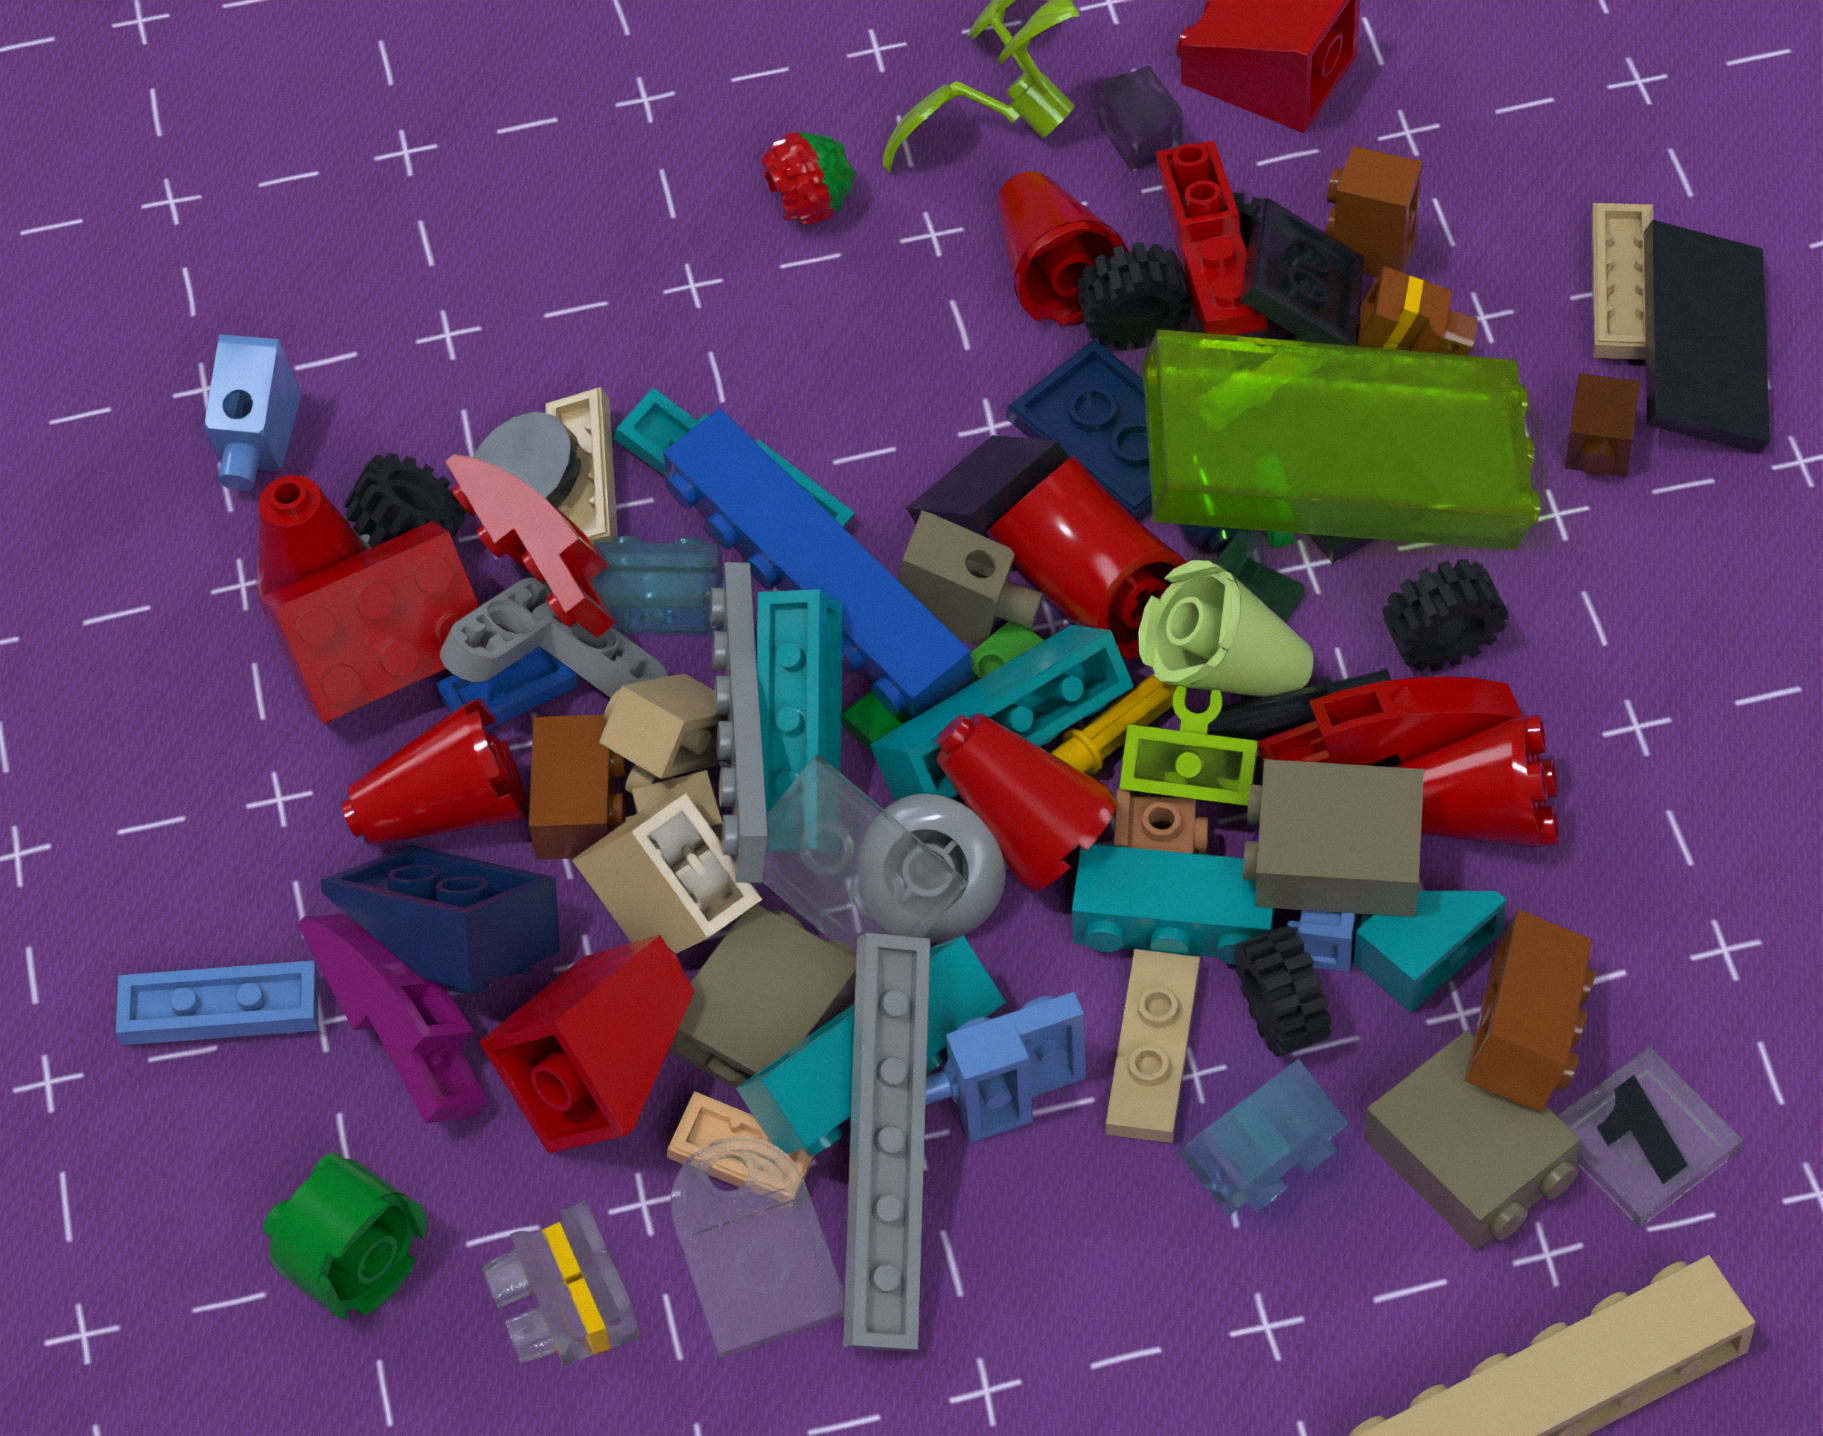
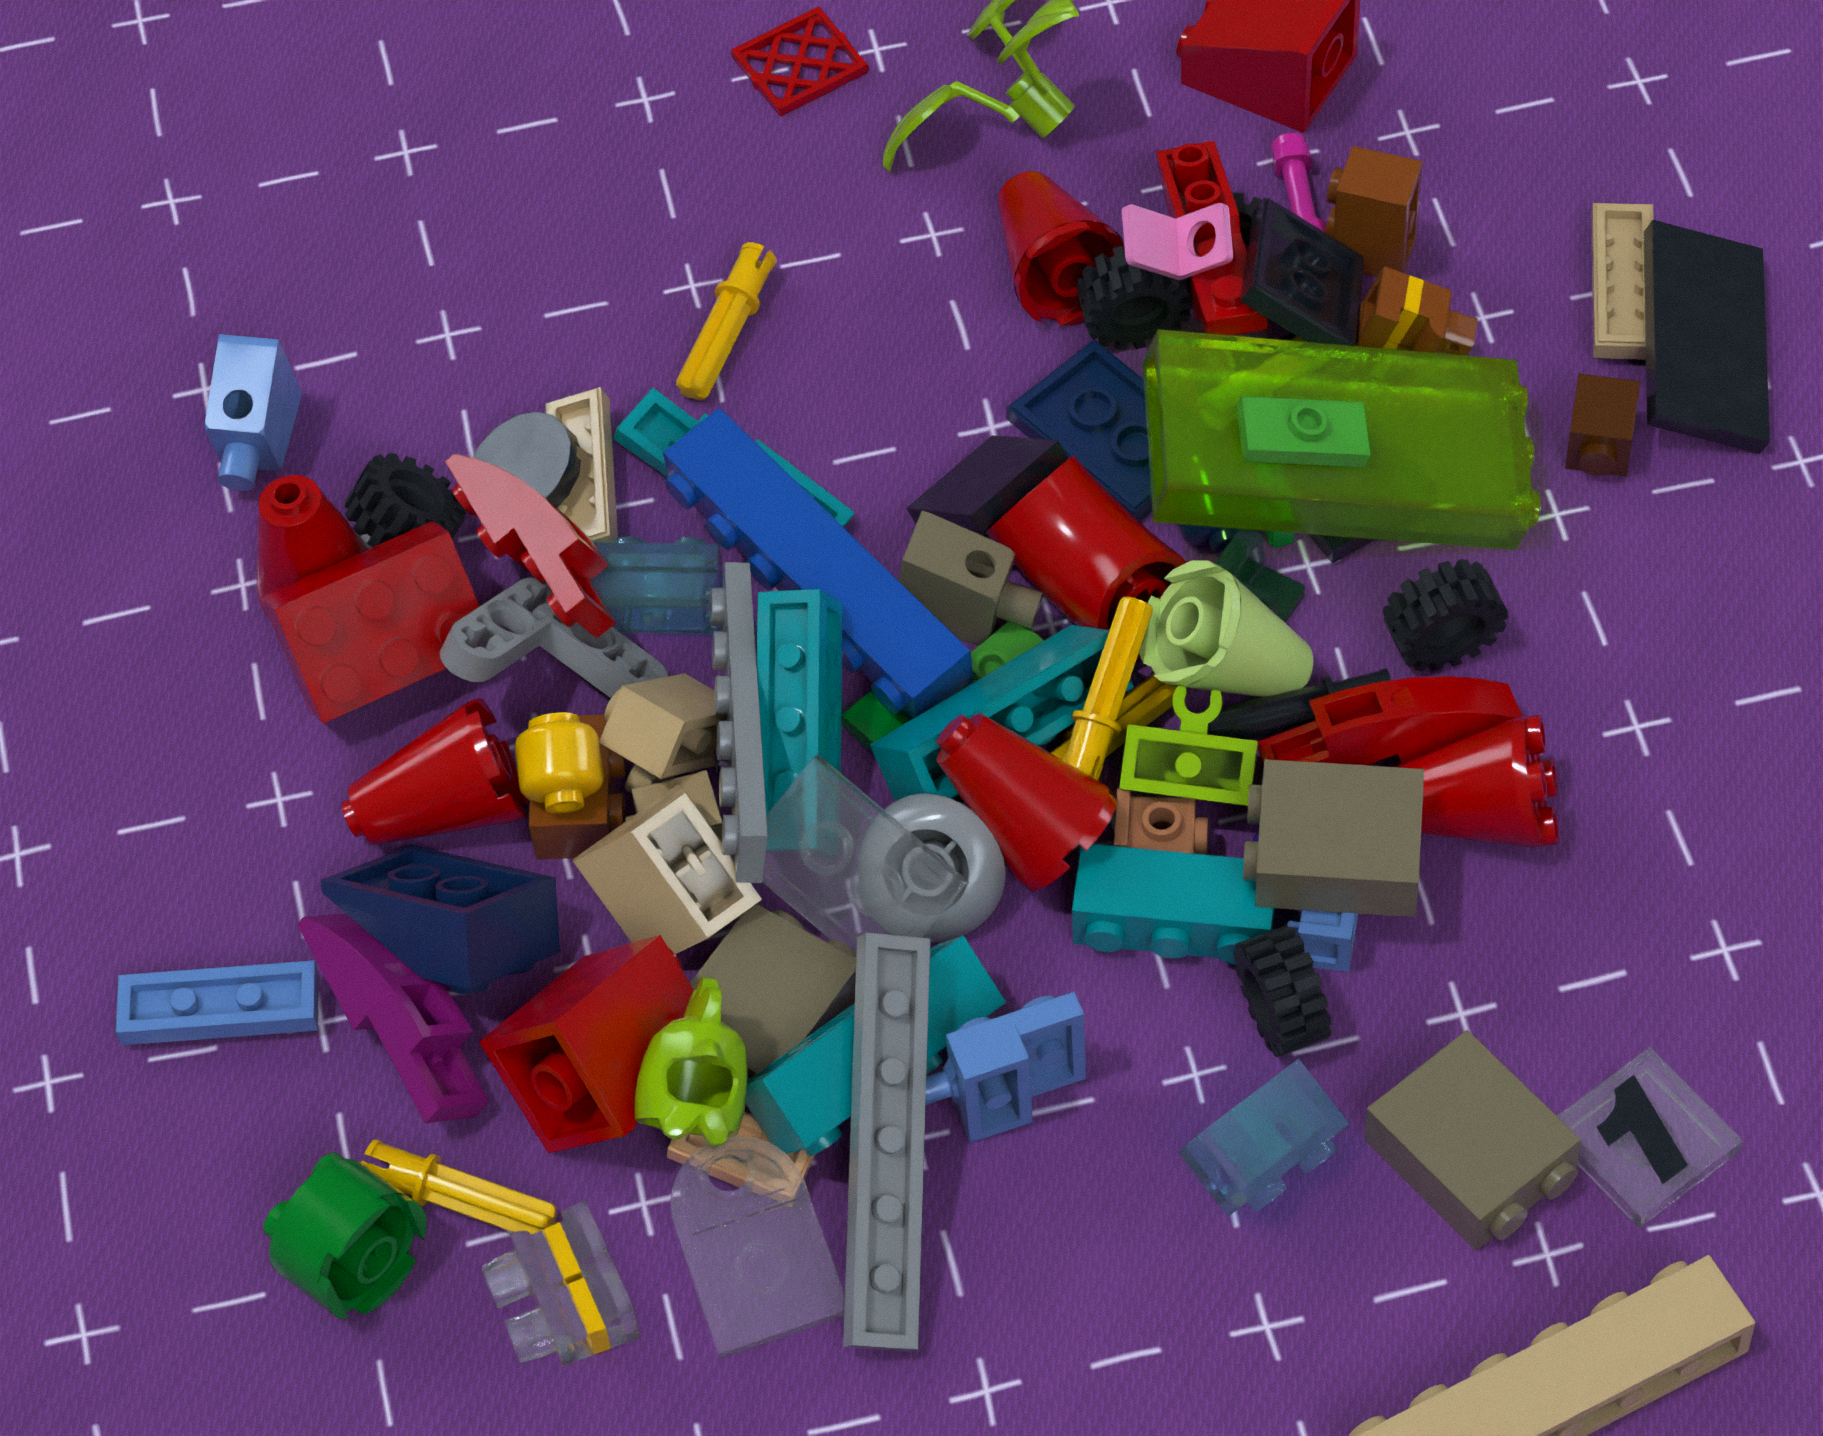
(459, 1191): none -> yellow axle
(514, 690): blue plate -> none
(559, 762): none -> yellow head
(694, 1073): none -> lime piece
(735, 301): none -> yellow axle
(785, 33): none -> red window
(809, 174): red piece -> none
(1097, 720): none -> yellow axle
(1139, 116): clear purple brick -> none
(1153, 1046): tan plate -> none
(1166, 243): none -> bright pink bracket
(1293, 164): none -> dark pink bar
(1303, 431): none -> bright green plate
(1422, 952): teal slope -> none
(1532, 1012): dark orange brick -> none

